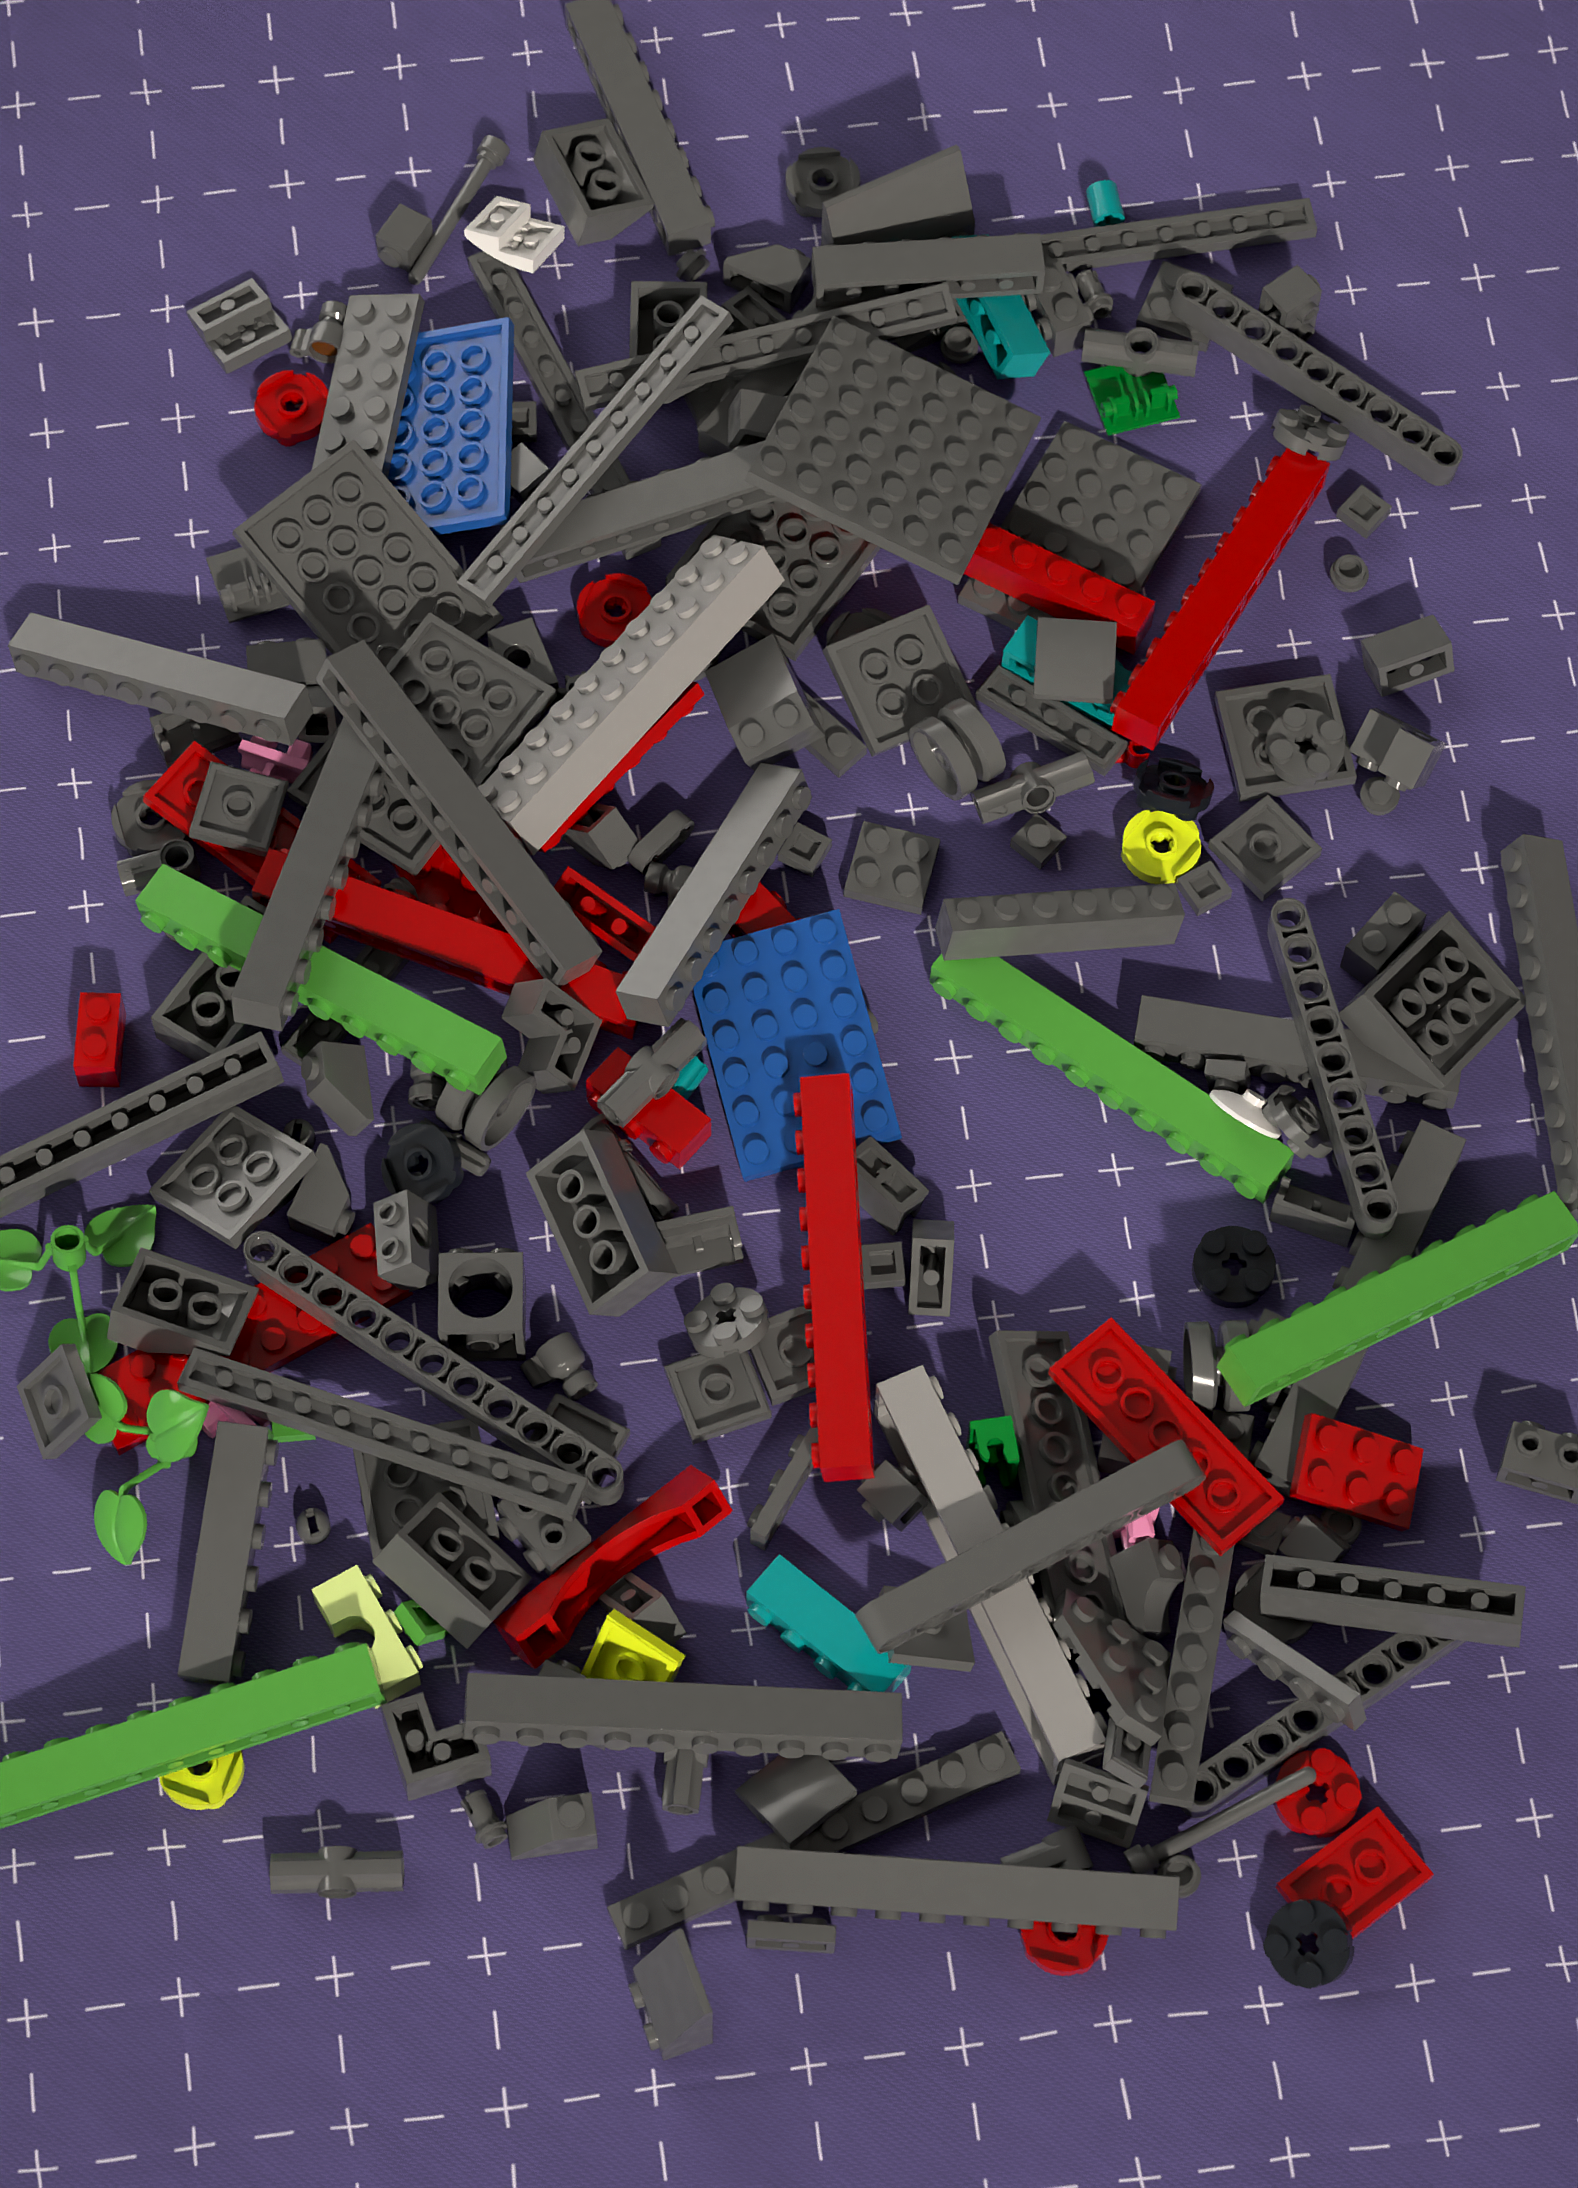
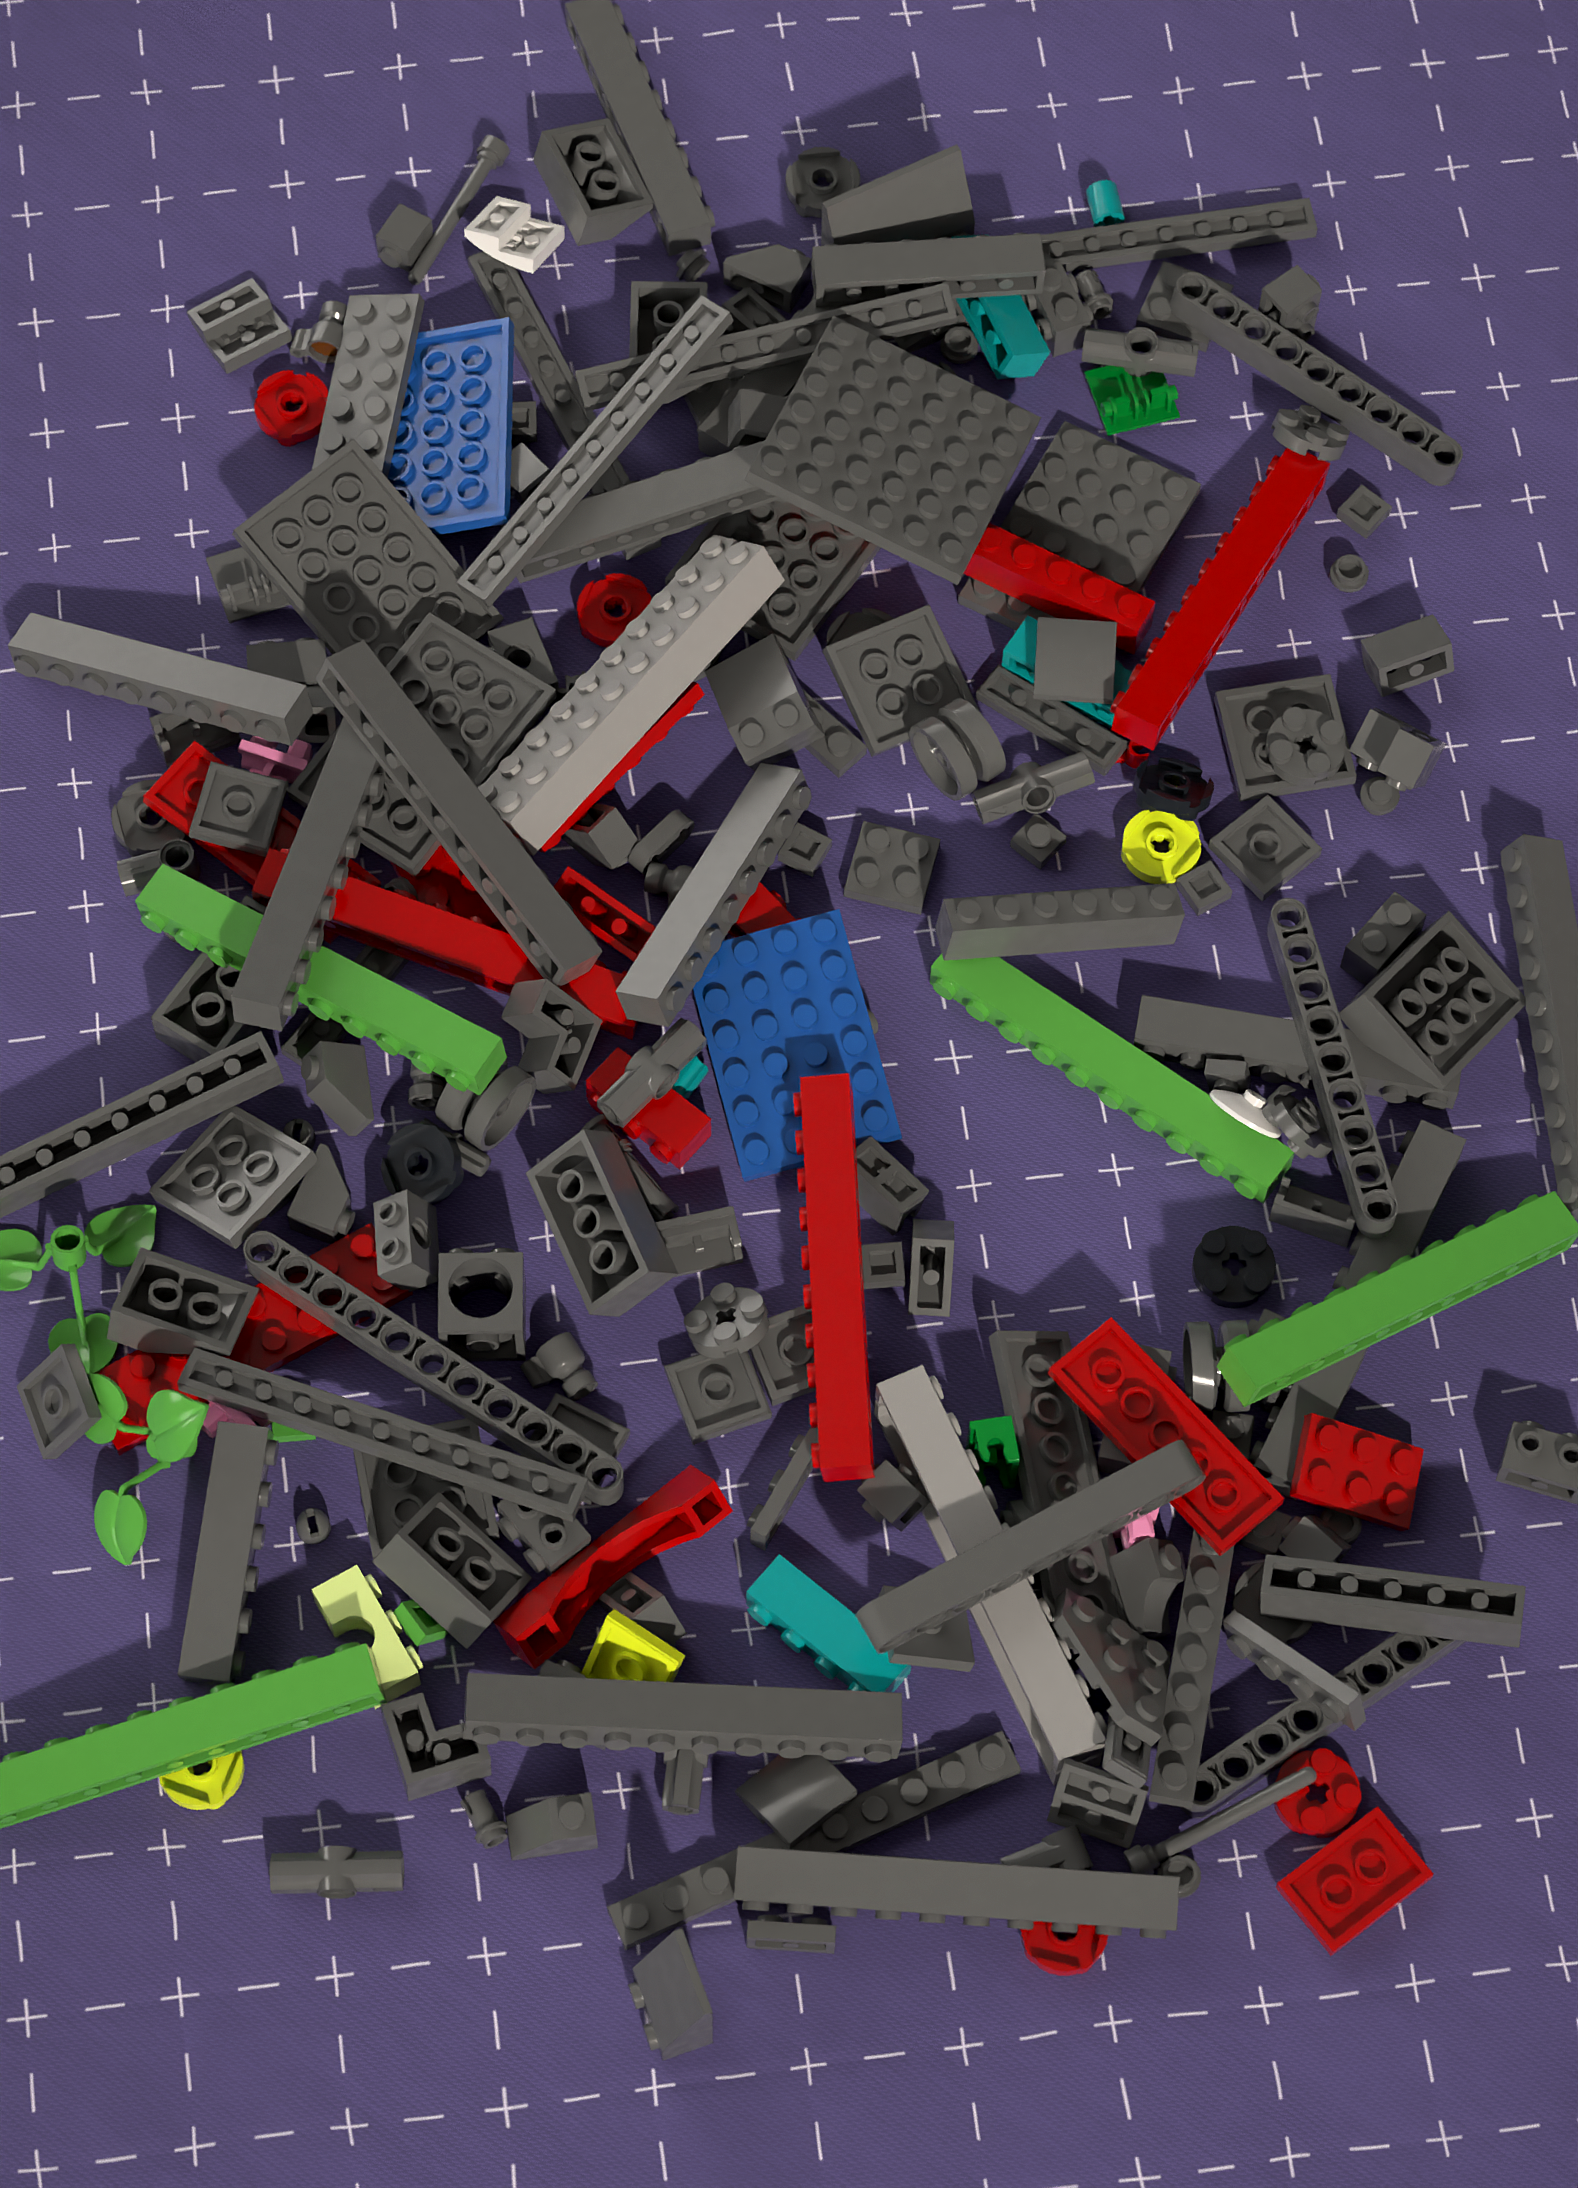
(99, 1039): red brick -> none
(1285, 1947): black plate -> none

